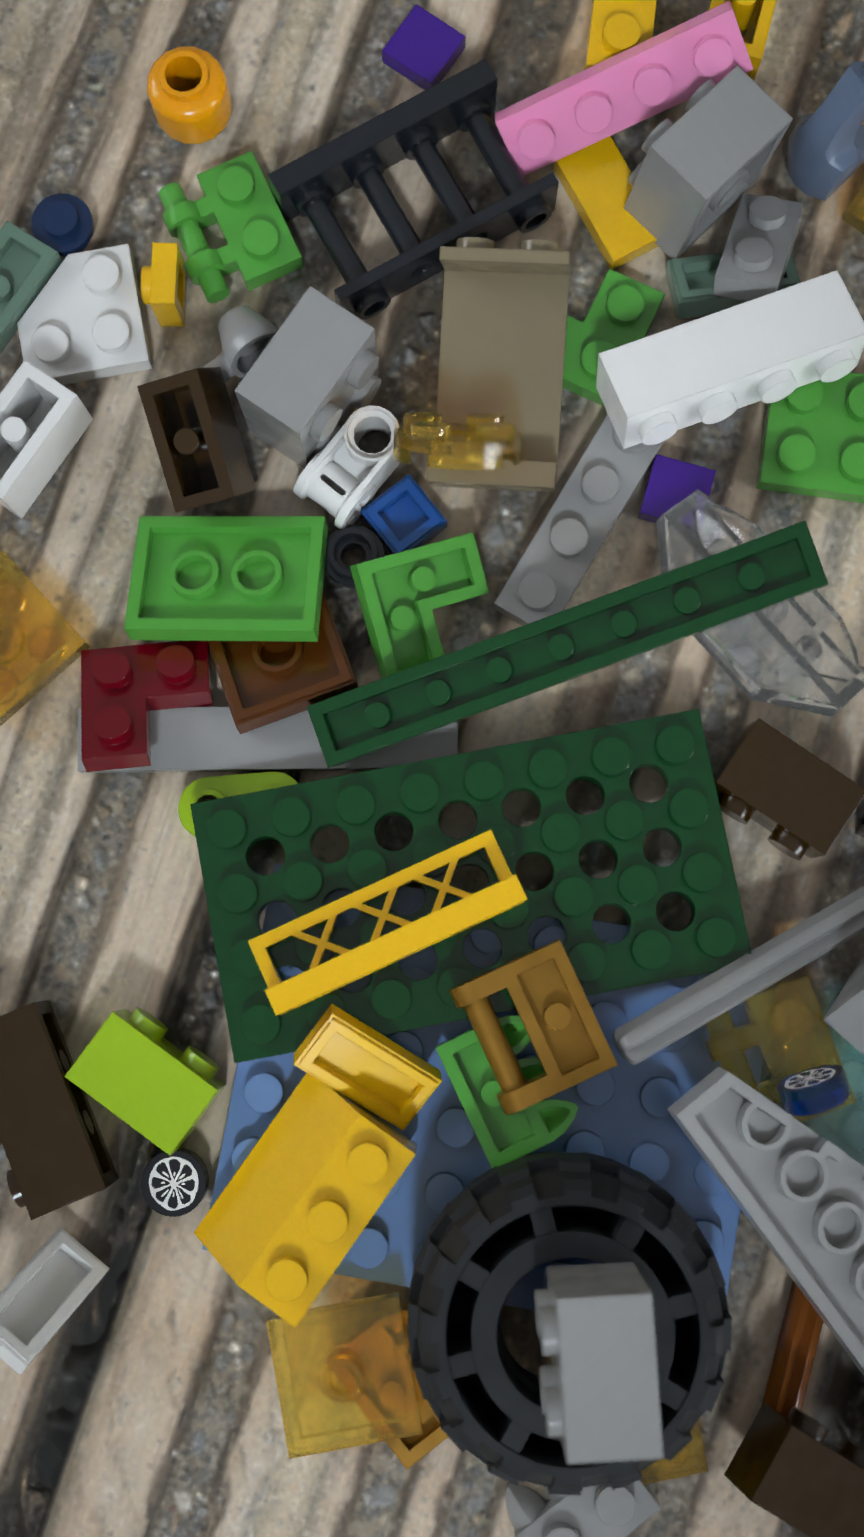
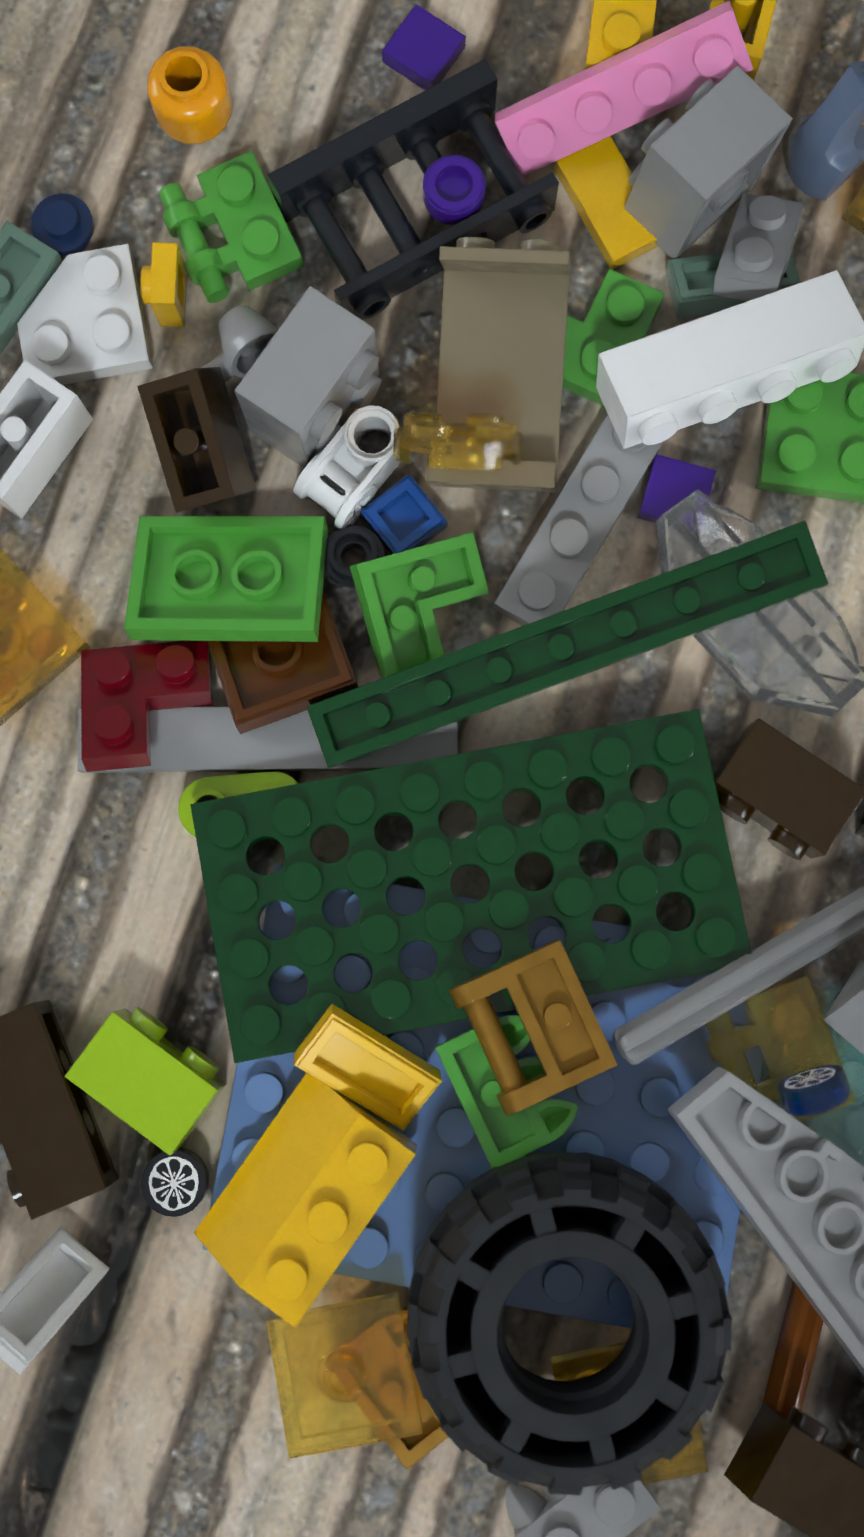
(394, 945): yellow fence -> none
(453, 189): none -> dark purple tile
(604, 1363): light grey brick -> none

